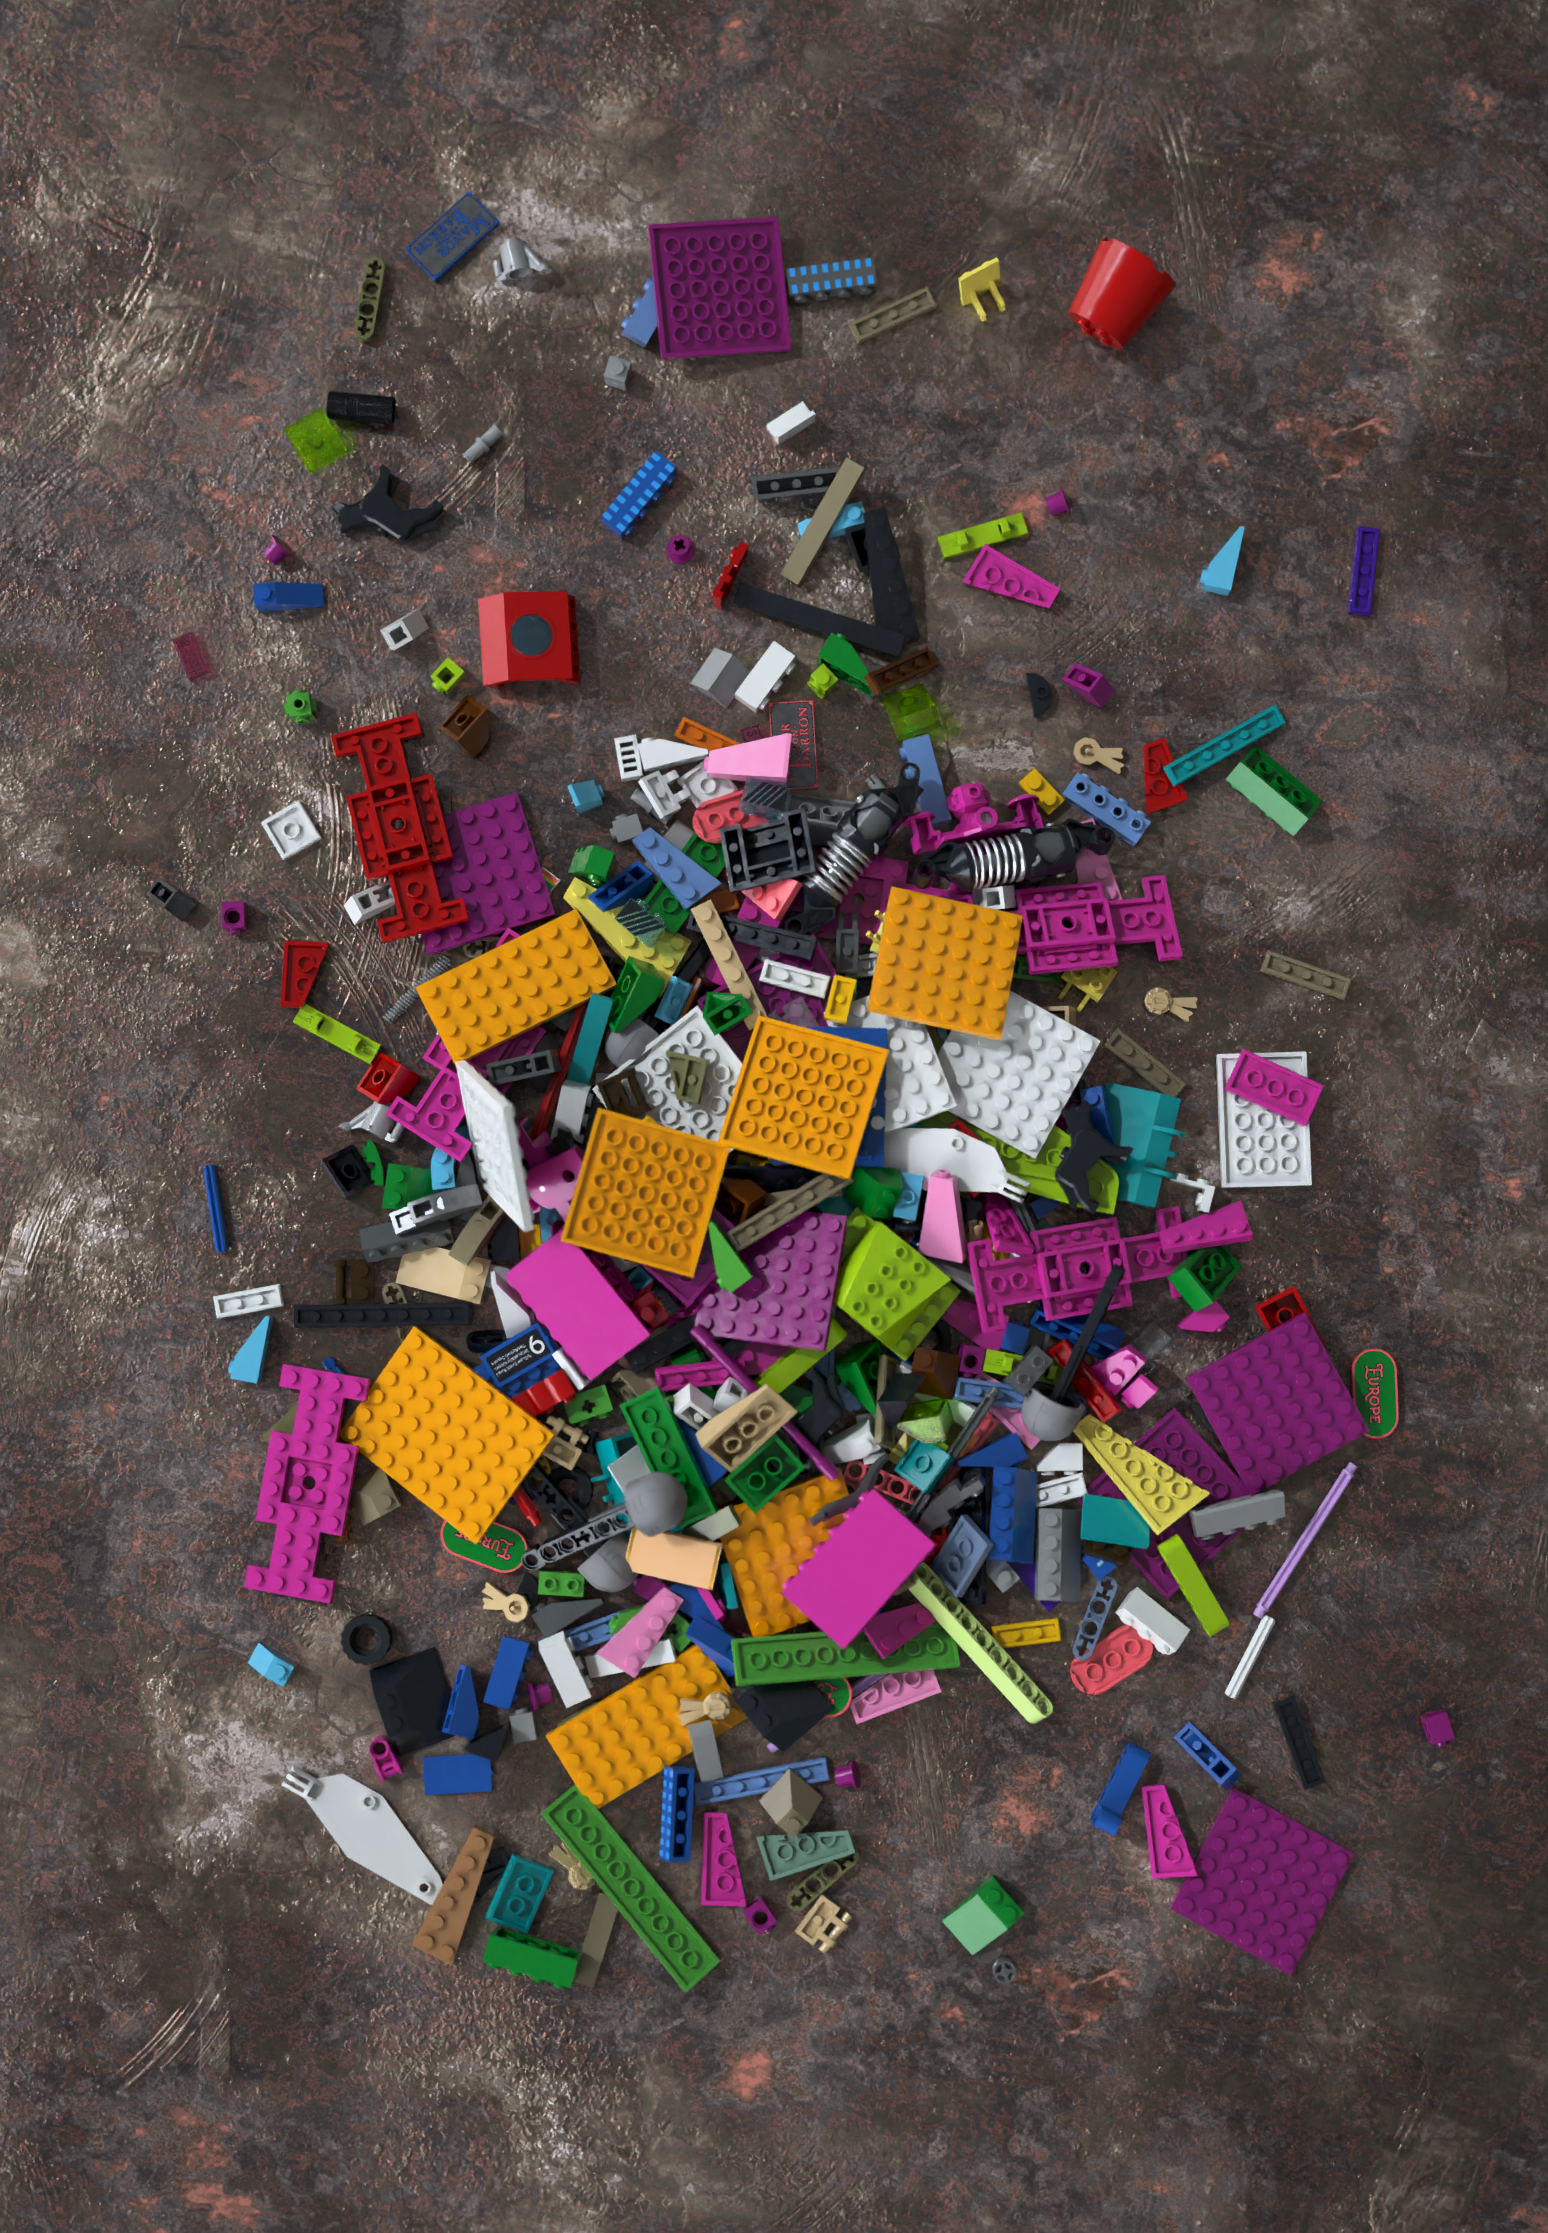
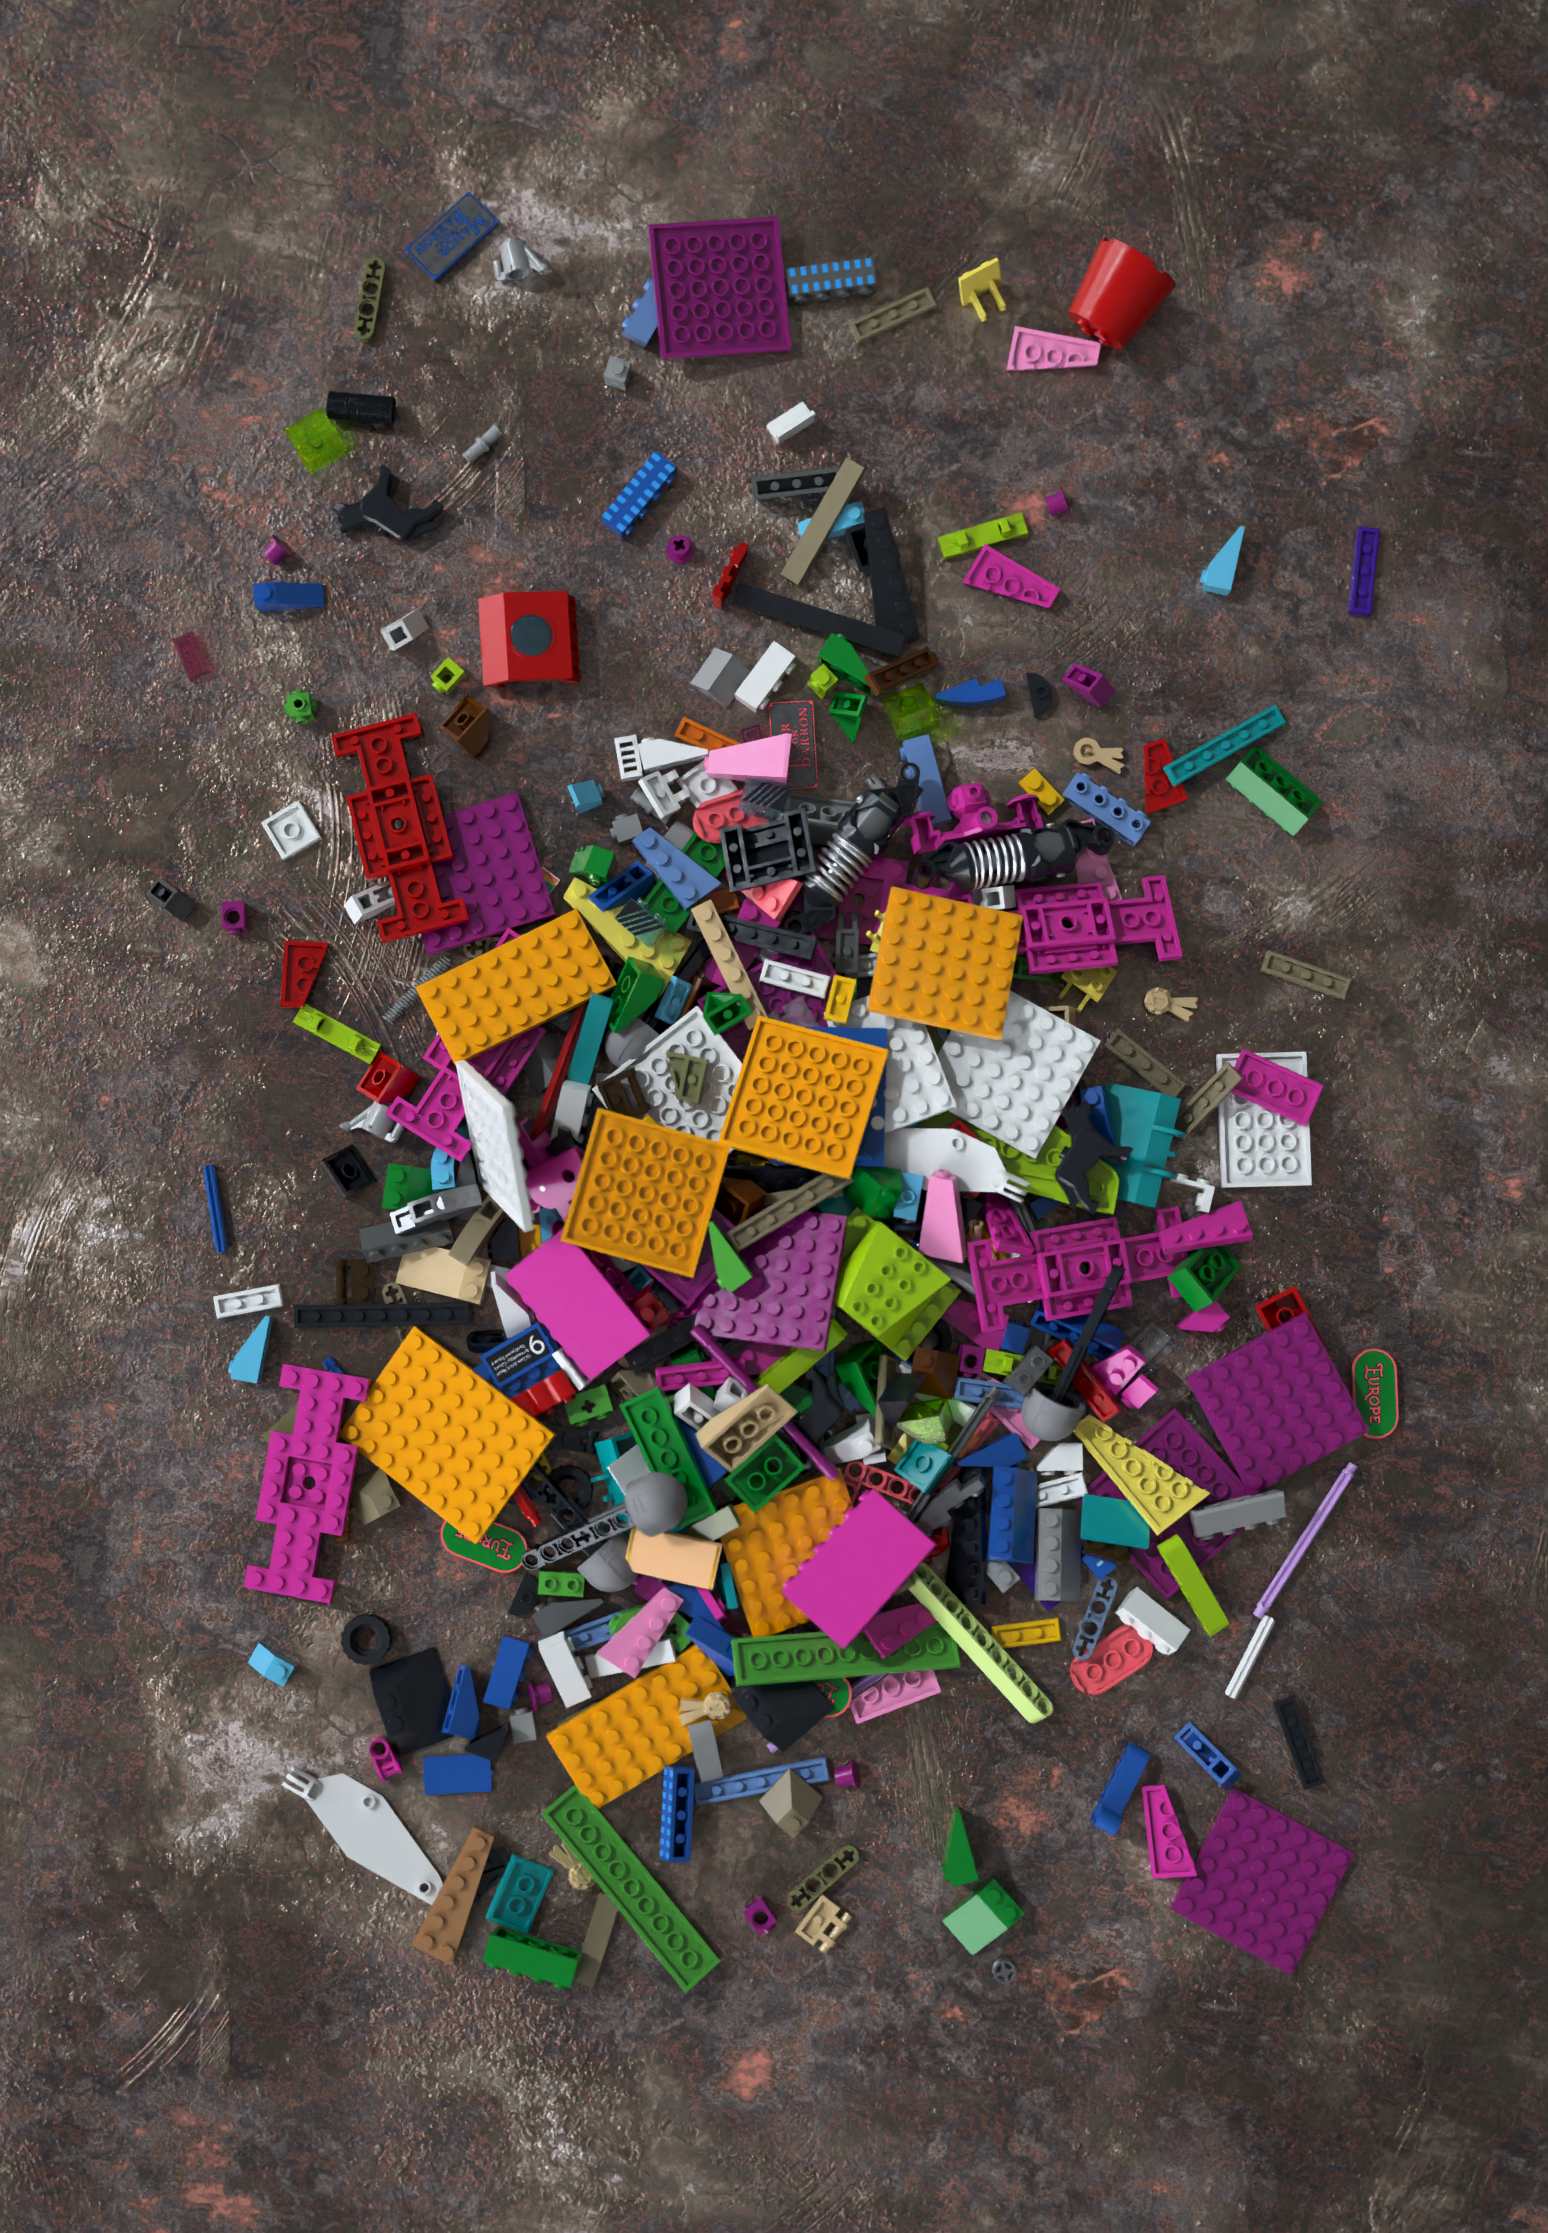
(373, 1156): green slope -> none
(514, 1606): tan piece -> none
(523, 1067): dark grey slope -> none
(561, 1451): tan plate -> none
(719, 1863): dark pink wing -> none
(809, 1849): sand green wing -> none
(844, 1504): dark grey piece -> none
(848, 712): none -> green slope
(959, 1863): none -> green slope
(961, 1555): sand blue plate -> none
(971, 694): none -> blue slope
(1046, 350): none -> bright pink wing
(1207, 1099): none -> dark tan plate
(1437, 1727): magenta brick -> none

